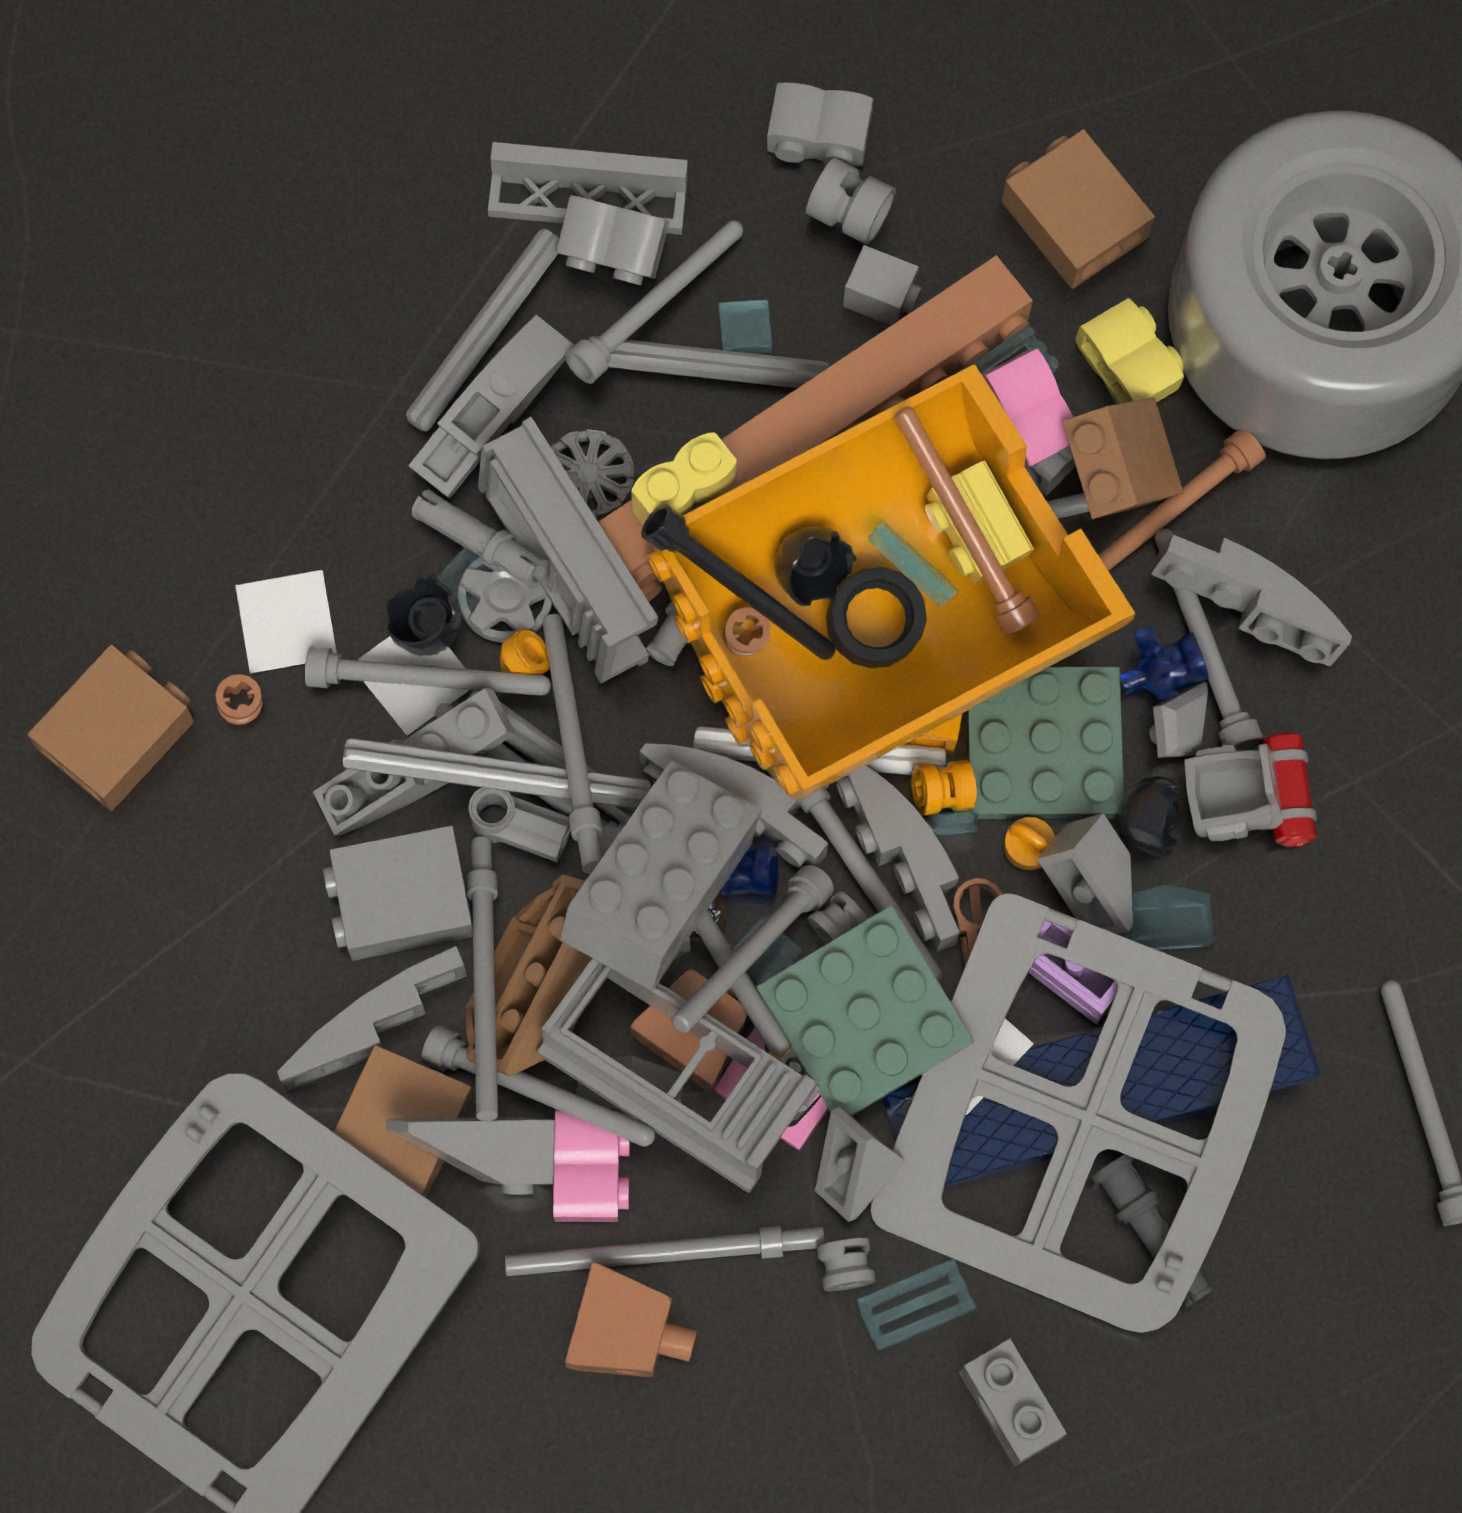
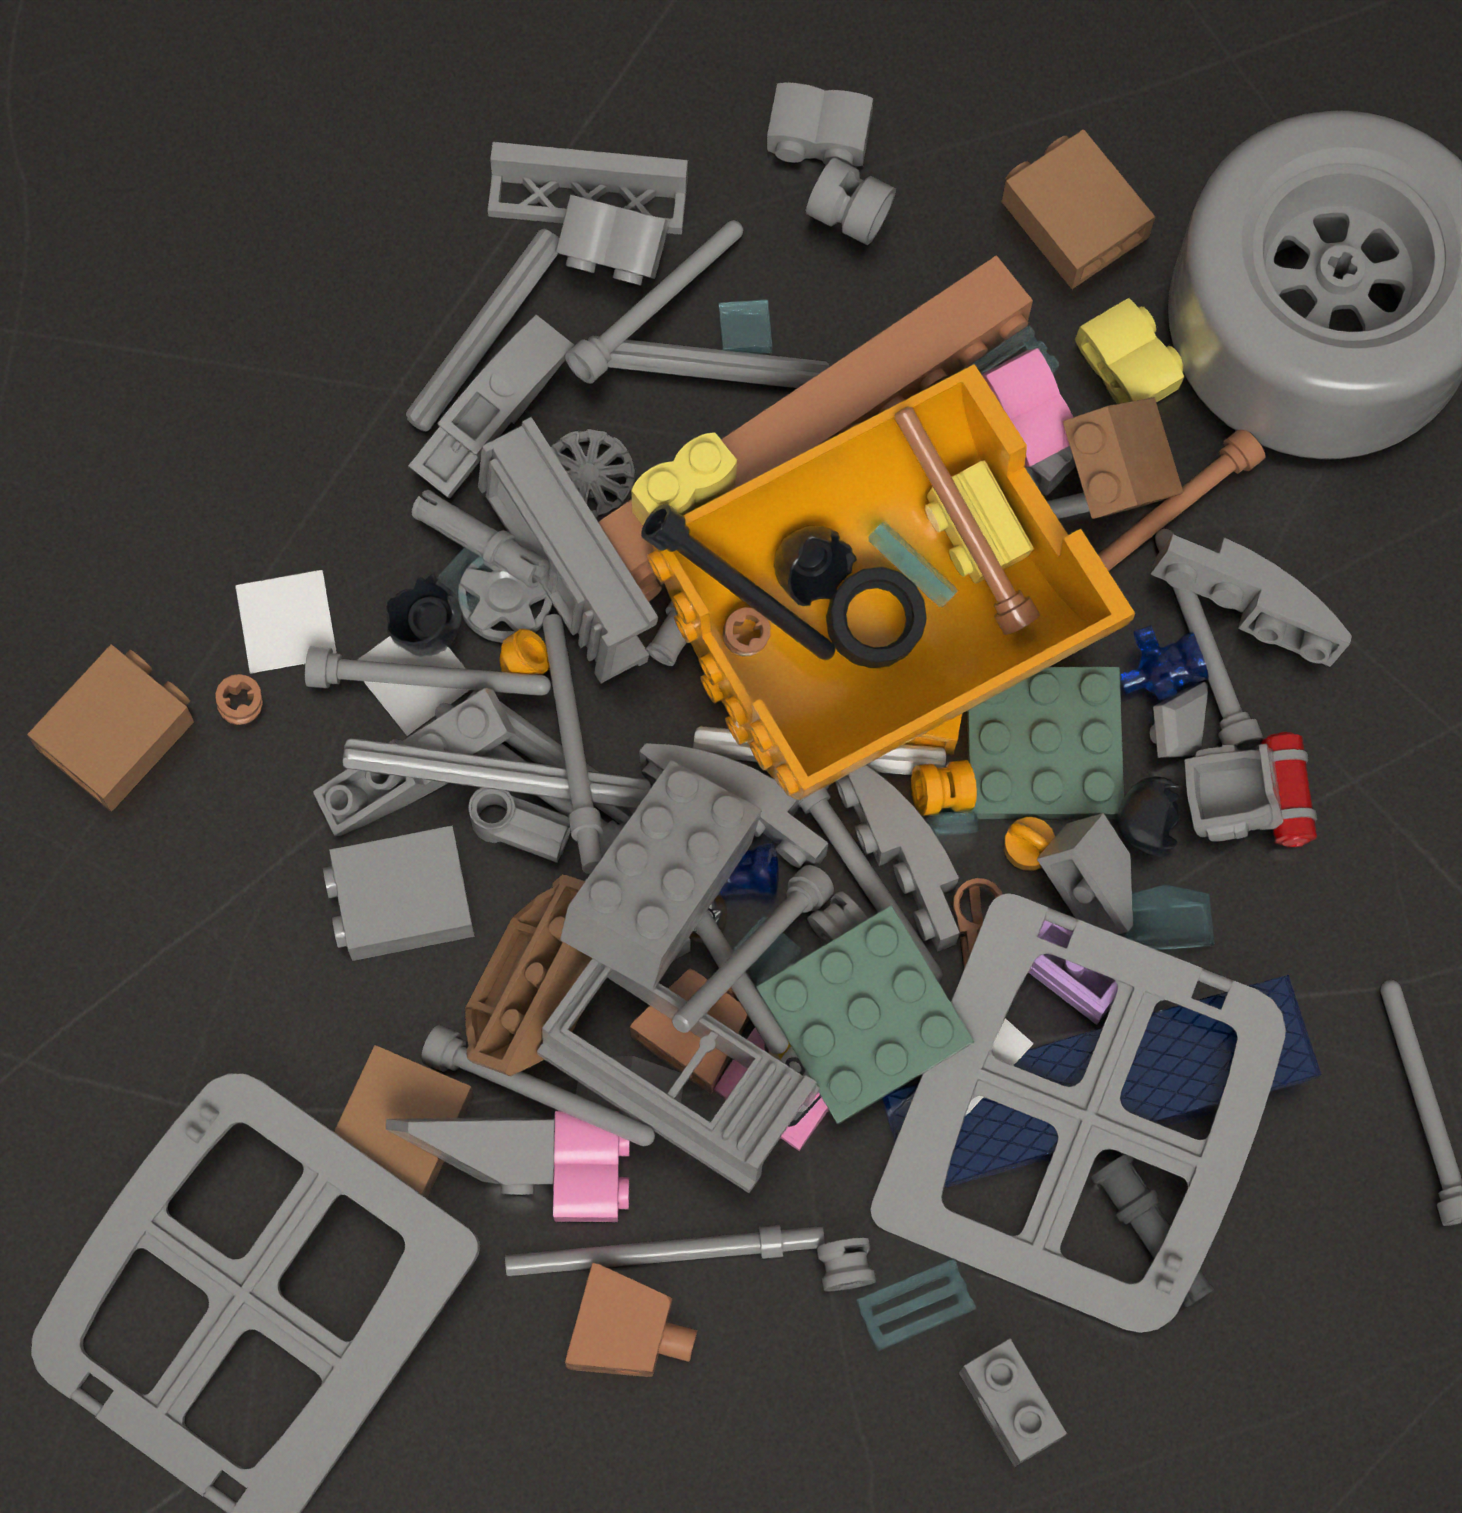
(354, 1031): light grey slope -> none
(482, 890): light grey bar -> none
(853, 1165): light grey slope -> none
(882, 286): light grey brick -> none

